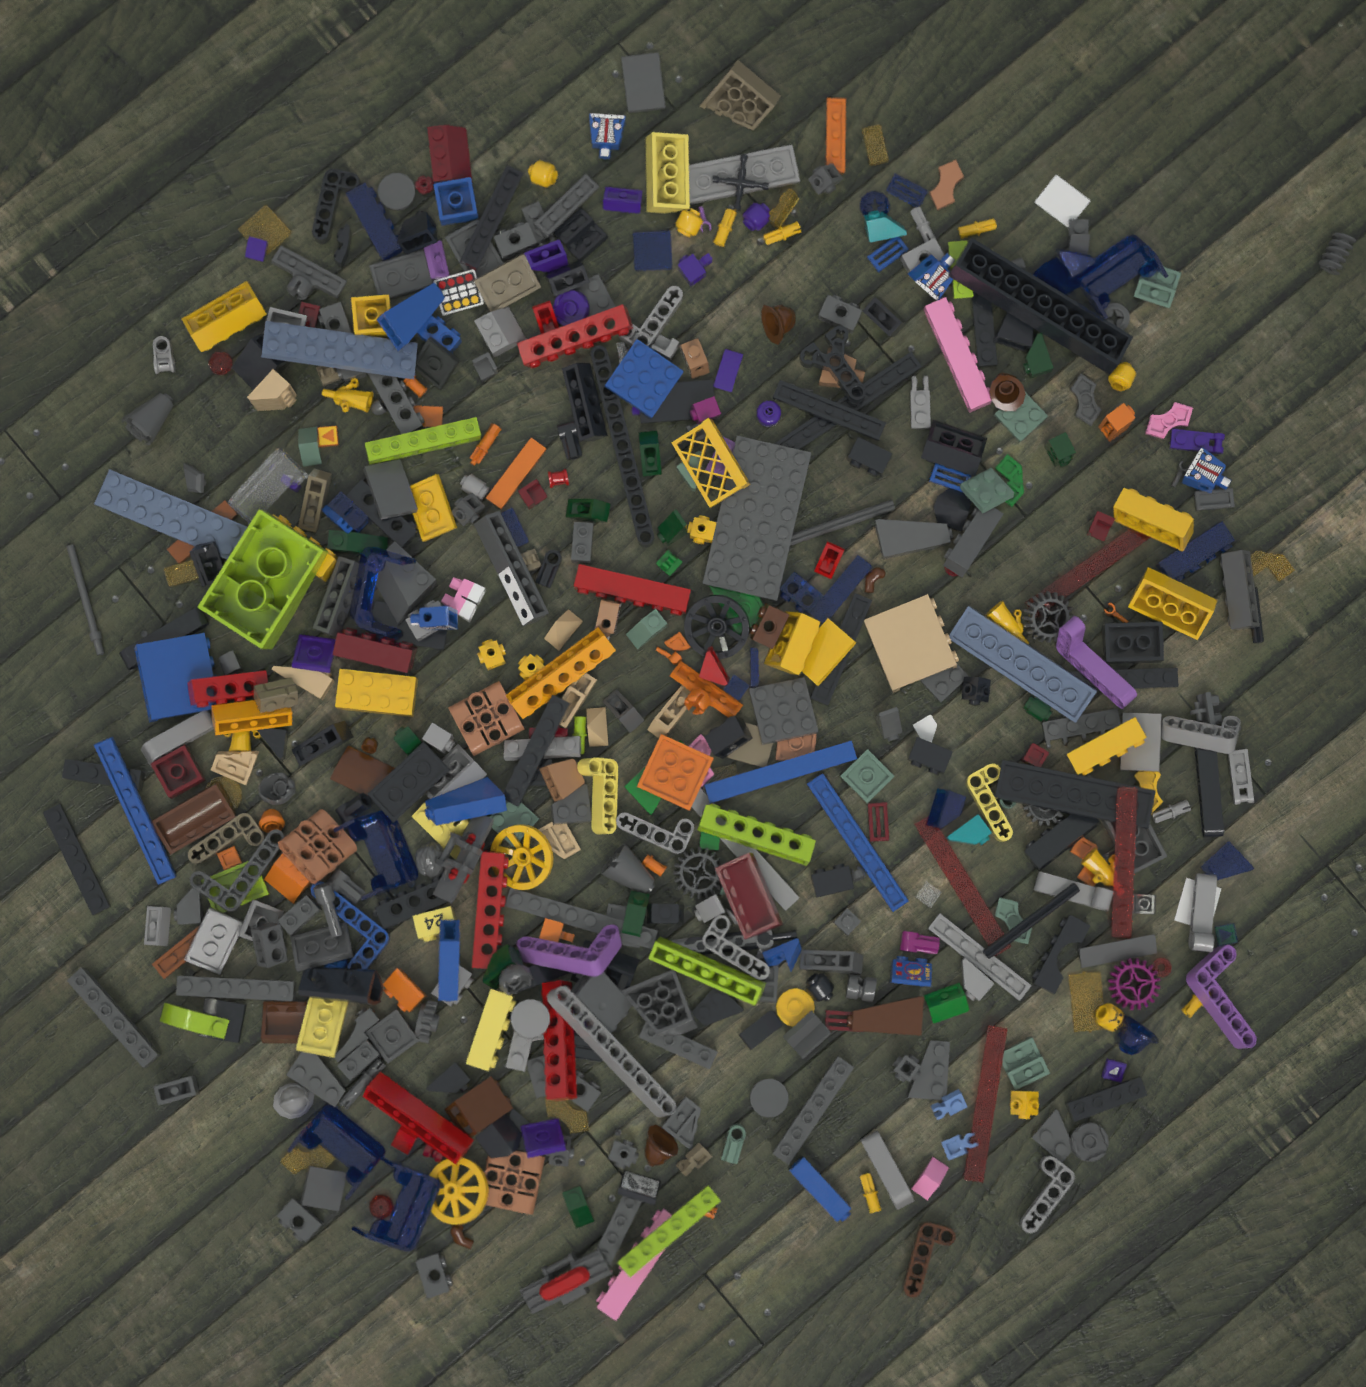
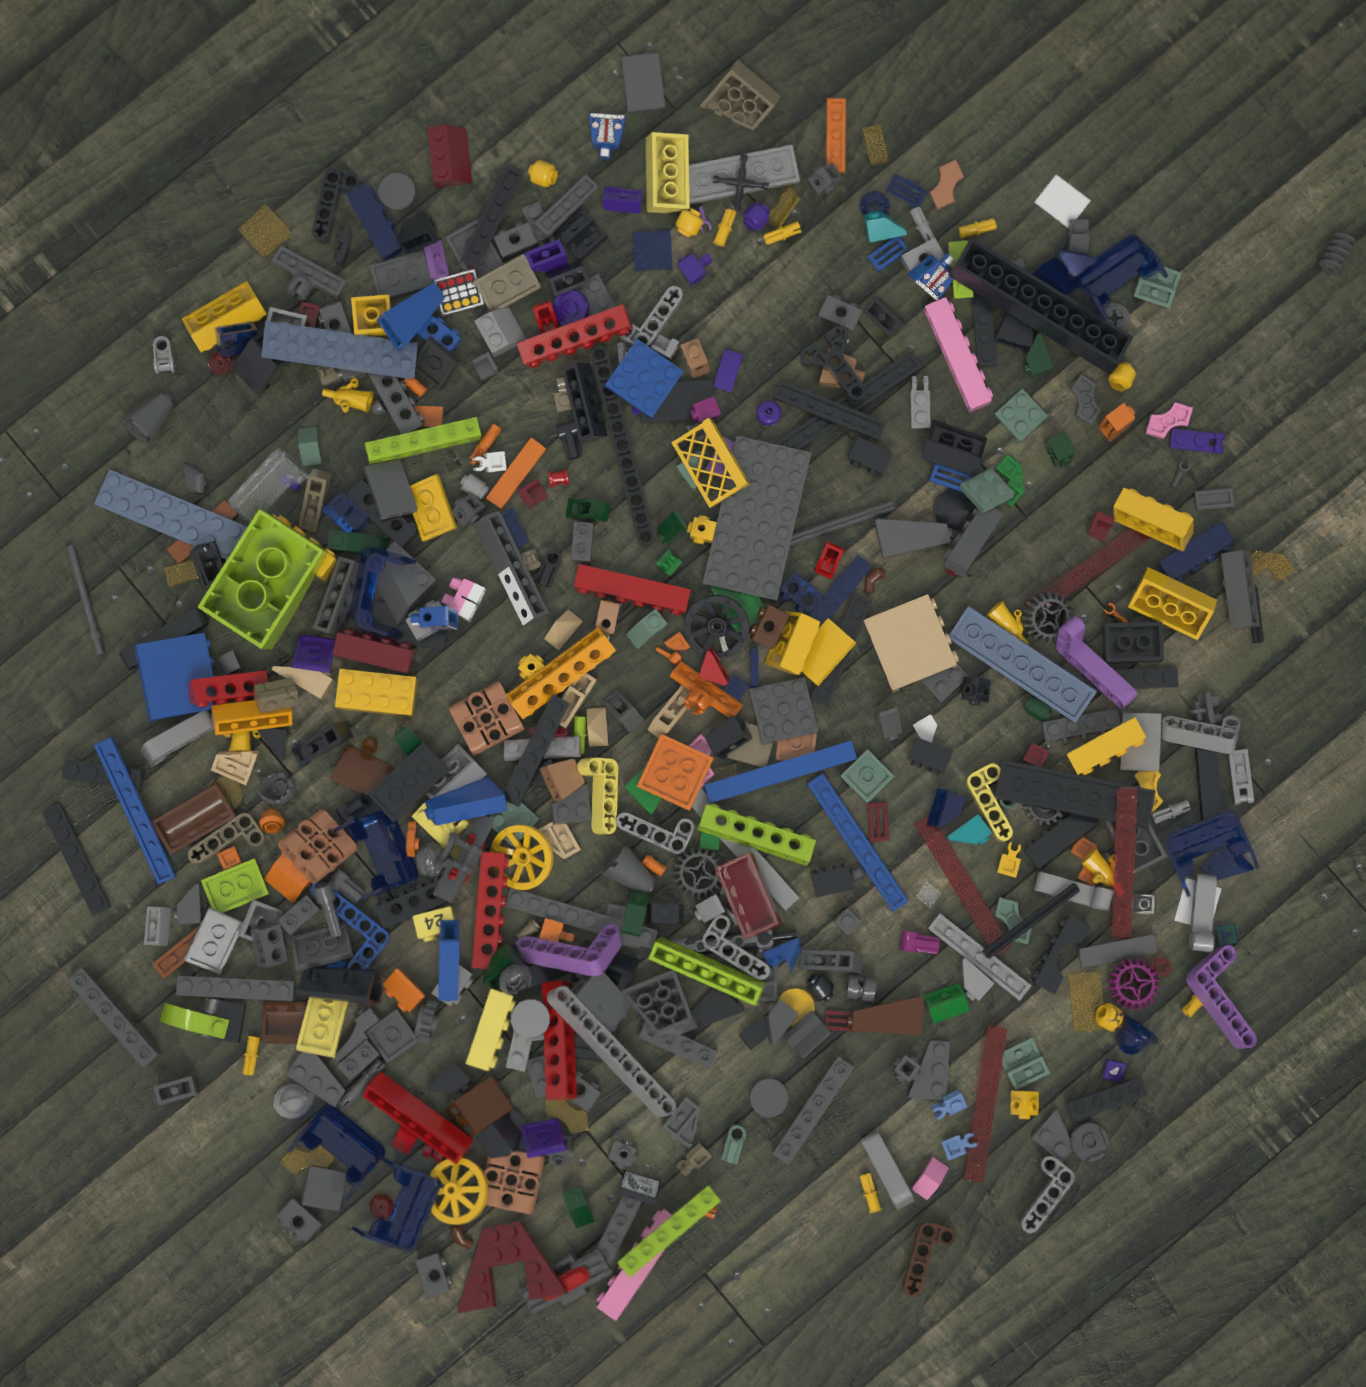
(178, 772): dark red brick -> none
(236, 334): none -> clear blue brick
(244, 876): dark grey beam -> none
(251, 1055): none -> yellow axle
(256, 249): dark purple slope -> none
(272, 393): tan slope -> none
(328, 436): tile -> none
(412, 842): none -> orange plate
(424, 189): dark red plate -> none
(439, 738): light grey brick -> none
(456, 201): blue brick -> none
(491, 661): yellow brick -> none
(493, 462): none -> white plate
(504, 1246): none -> dark red wing
(529, 929): none -> dark tan pin
(562, 399): none -> dark tan plate
(650, 453): dark green slope -> none
(659, 1146): reddish brown piece -> none
(777, 321): reddish brown piece -> none
(778, 1020): none -> dark grey slope
(820, 1189): blue slope -> none
(911, 972): blue slope -> none
(1007, 392): reddish brown piece -> none
(1009, 863): none -> yellow plate
(1204, 838): none -> clear blue windscreen
(1206, 473): torso -> none

